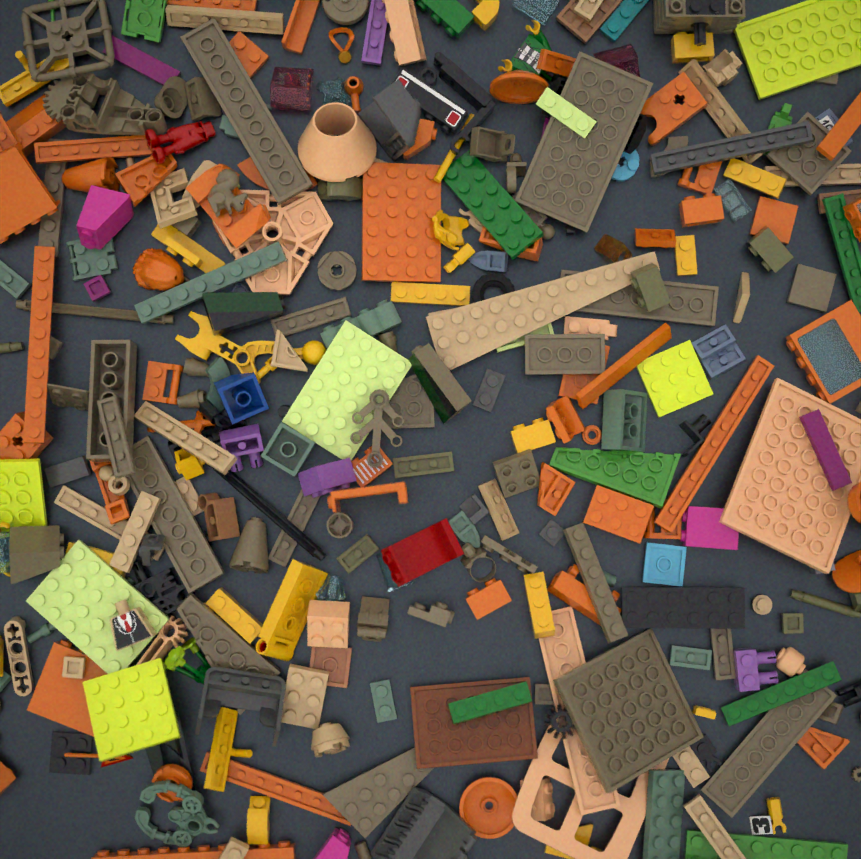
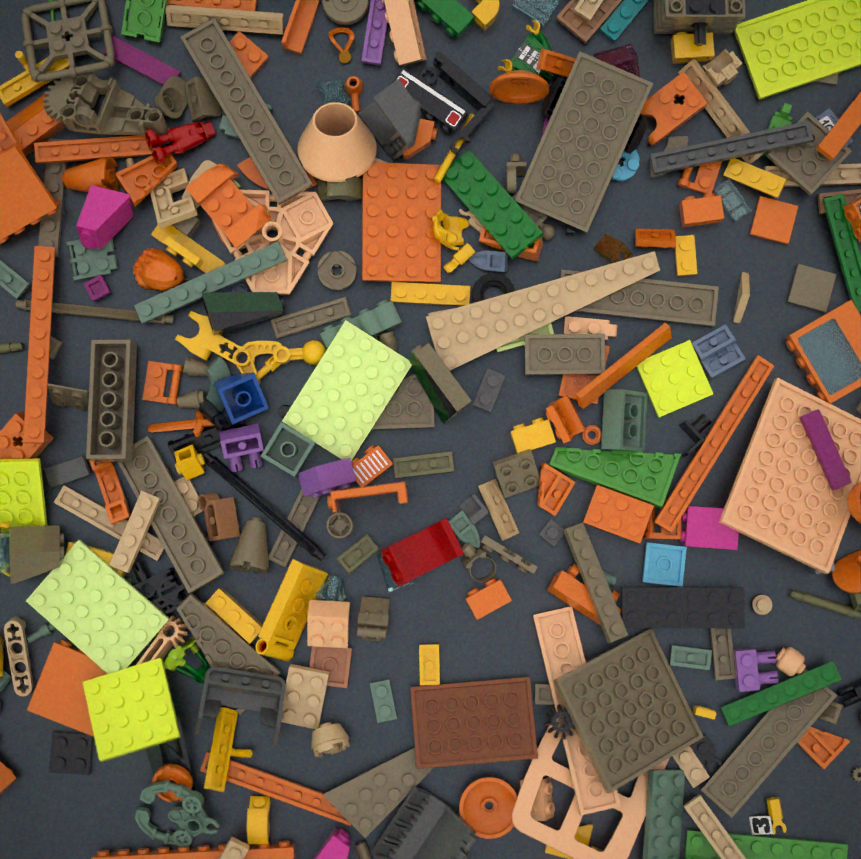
(73, 667): tan plate -> none
(105, 763): orange piece -> none
(107, 474): tan plate -> none
(116, 437): dark tan tile -> none
(130, 626): torso -> none
(149, 544): dark grey bracket -> none
(185, 437): tan plate -> none
(222, 196): dark tan animal -> none
(285, 356): tan tile -> none
(291, 88): clear pink slope -> none
(377, 425): dark tan plant -> none
(429, 664): none -> yellow plate
(436, 614): dark tan plate -> none
(490, 703): green brick -> none
(491, 144): dark tan piece -> none
(539, 605): yellow brick -> none
(566, 112): yellowish green plate -> none
(650, 287): olive brick -> none
(769, 249): olive brick -> none
(792, 623): olive plate -> none

